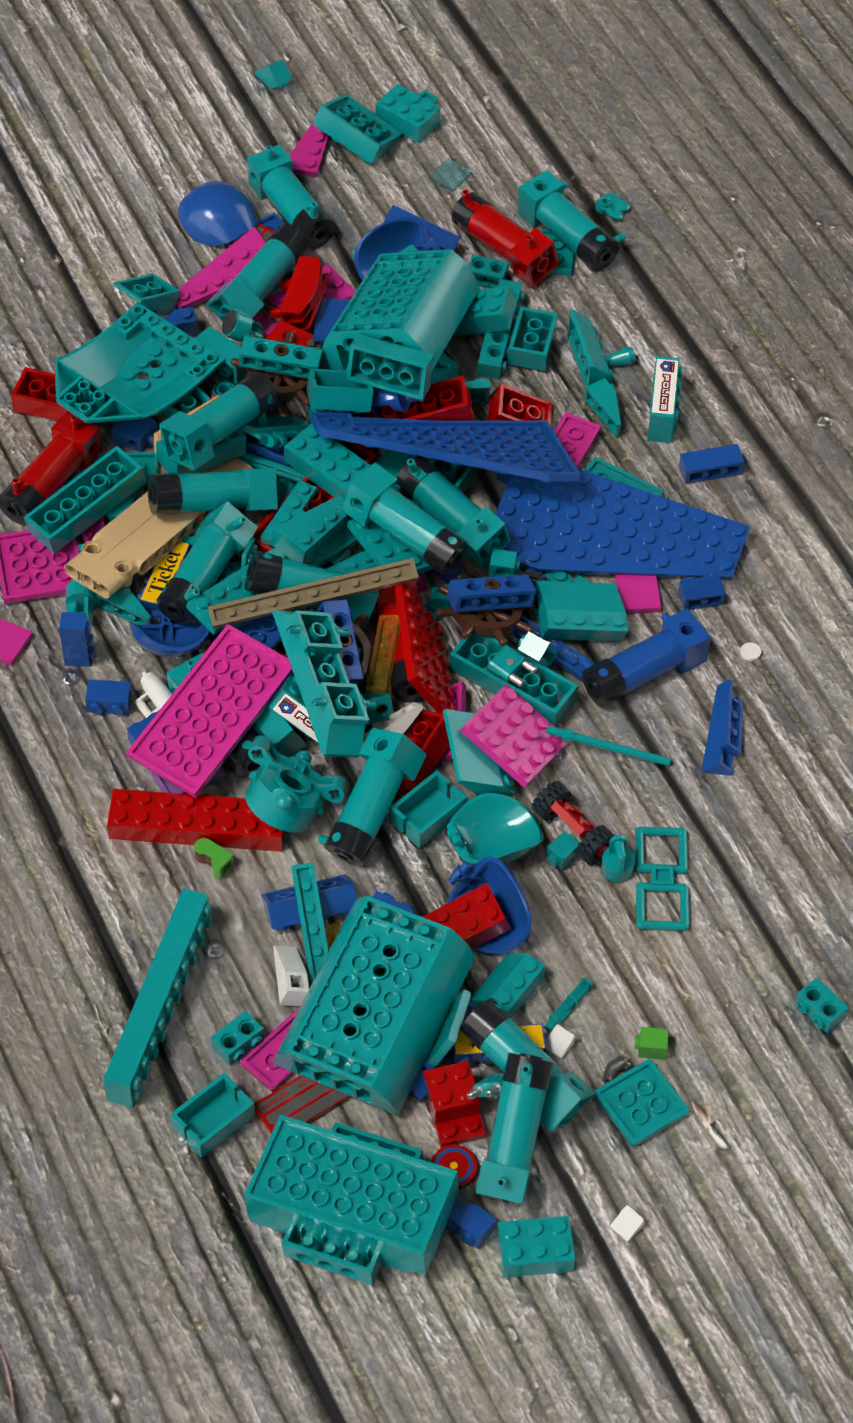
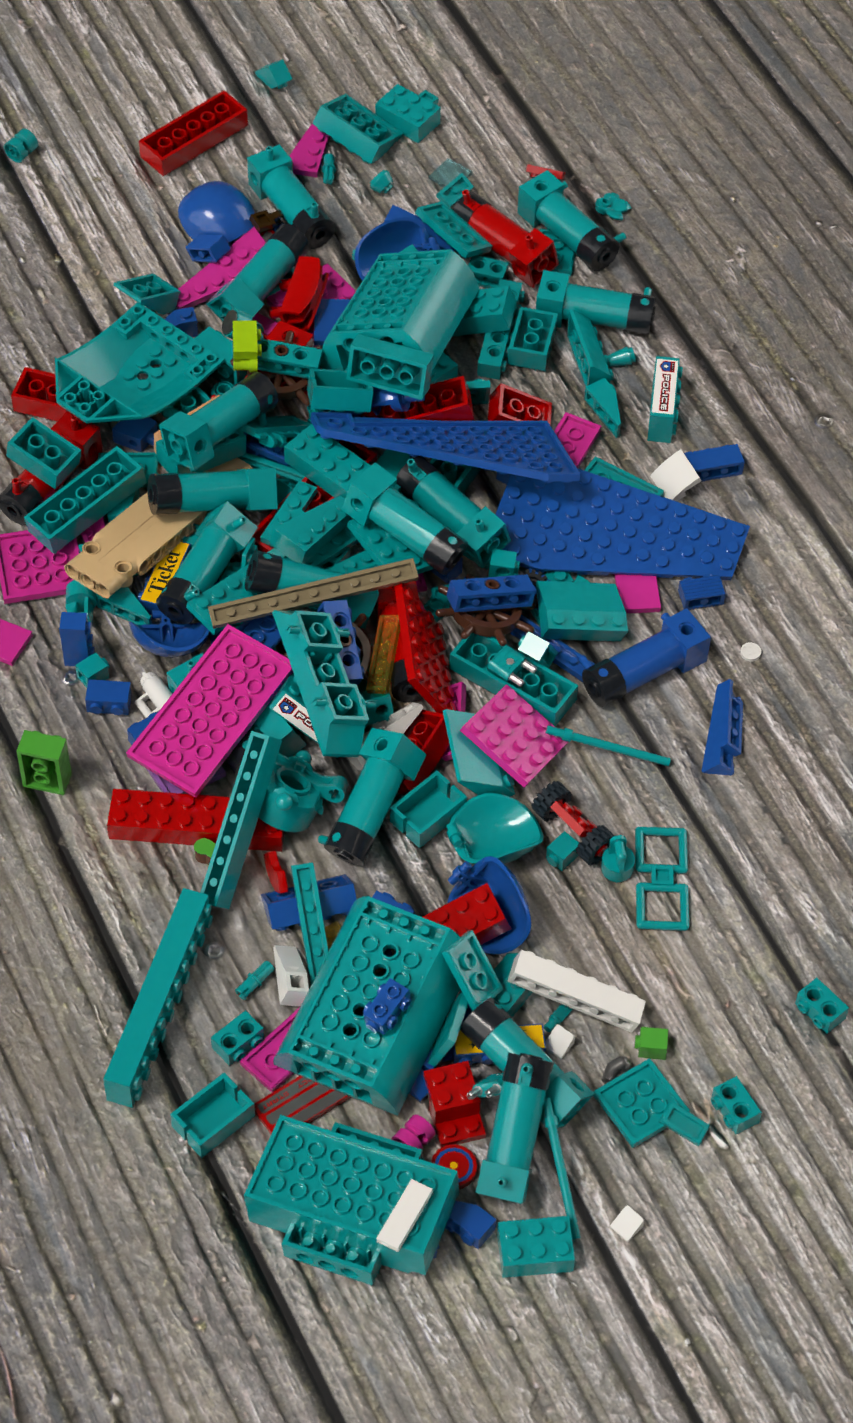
(21, 145): none -> teal wheel
(43, 453): none -> teal brick
(44, 762): none -> bright green brick
(92, 668): none -> teal brick
(193, 133): none -> red brick
(208, 248): none -> blue brick
(240, 819): none -> teal brick
(245, 346): none -> lime hinge
(254, 980): none -> teal axle
(264, 221): none -> dark brown plate
(275, 873): none -> red tile
(328, 168): none -> teal axle
(382, 182): none -> teal cone
(385, 1008): none -> blue brick
(404, 1215): none -> white tile
(416, 1132): none -> dark pink wheel
(453, 191): none -> teal plate
(453, 229): none -> teal plate
(472, 970): none -> teal tile
(536, 170): none -> red plate
(551, 1123): none -> teal bar
(576, 990): none -> white brick
(602, 306): none -> teal piece
(675, 476): none -> white slope
(684, 1123): none -> teal tile
(741, 1103): none -> teal brick

